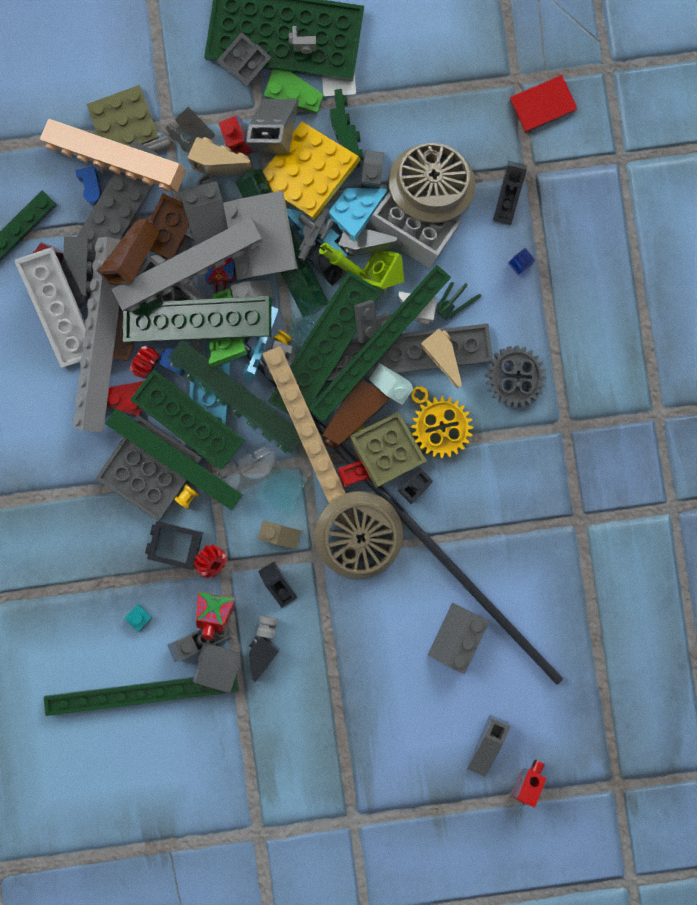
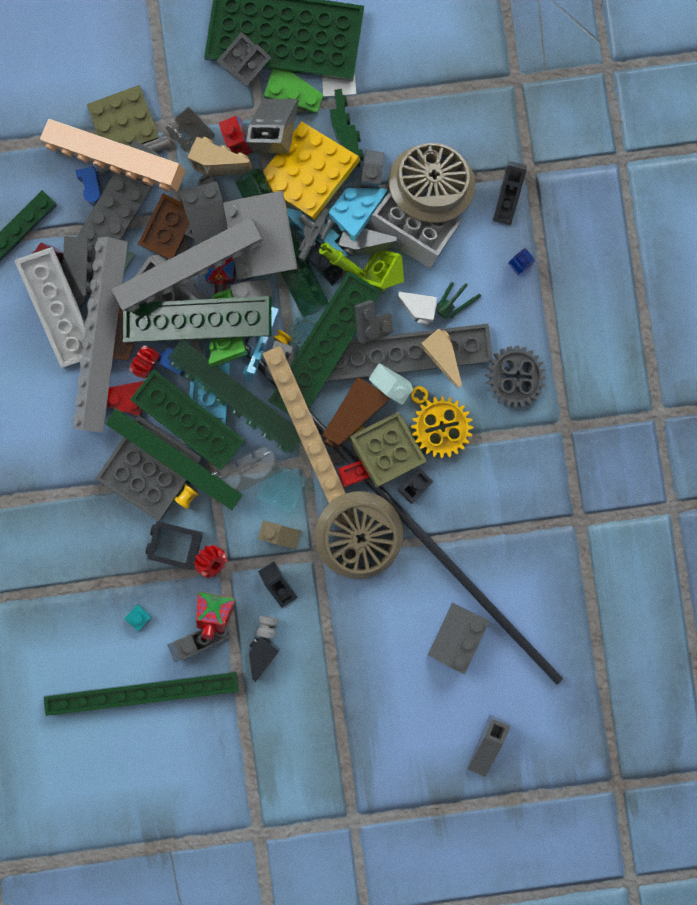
(129, 253): reddish brown slope -> none
(217, 667): dark grey slope -> none
(302, 44): light grey bracket -> none
(379, 343): dark green plate -> none
(527, 792): red torso -> none
(543, 103): red tile -> none

